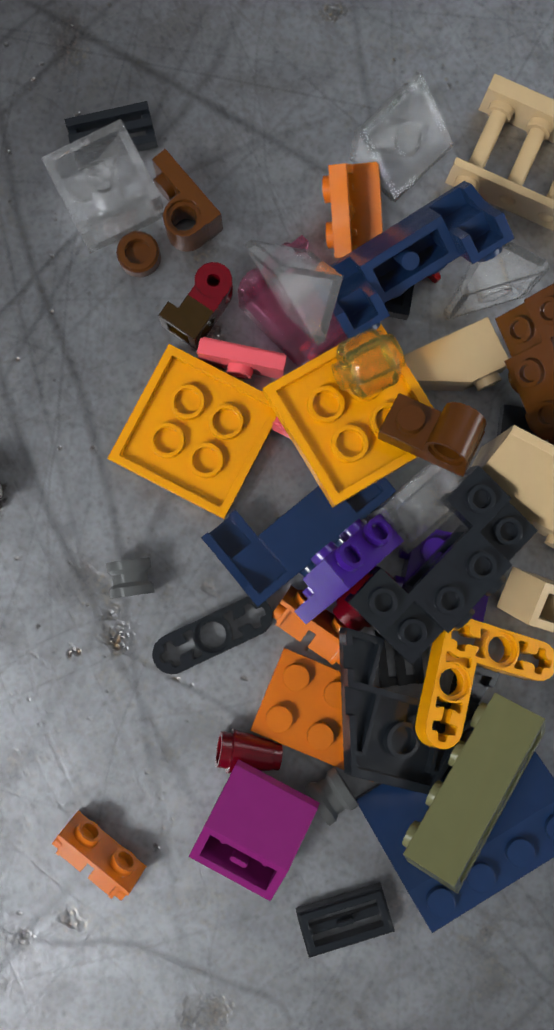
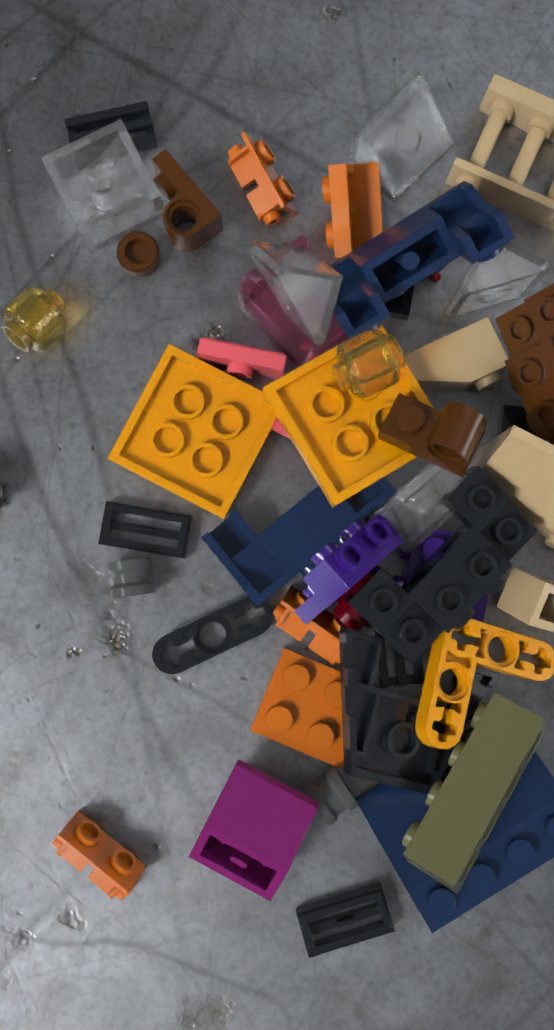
(35, 319): none -> clear yellow head
(182, 535): none -> black tile
(201, 306): leg -> none
(251, 749): dark red cone -> none
(253, 165): none -> orange hinge

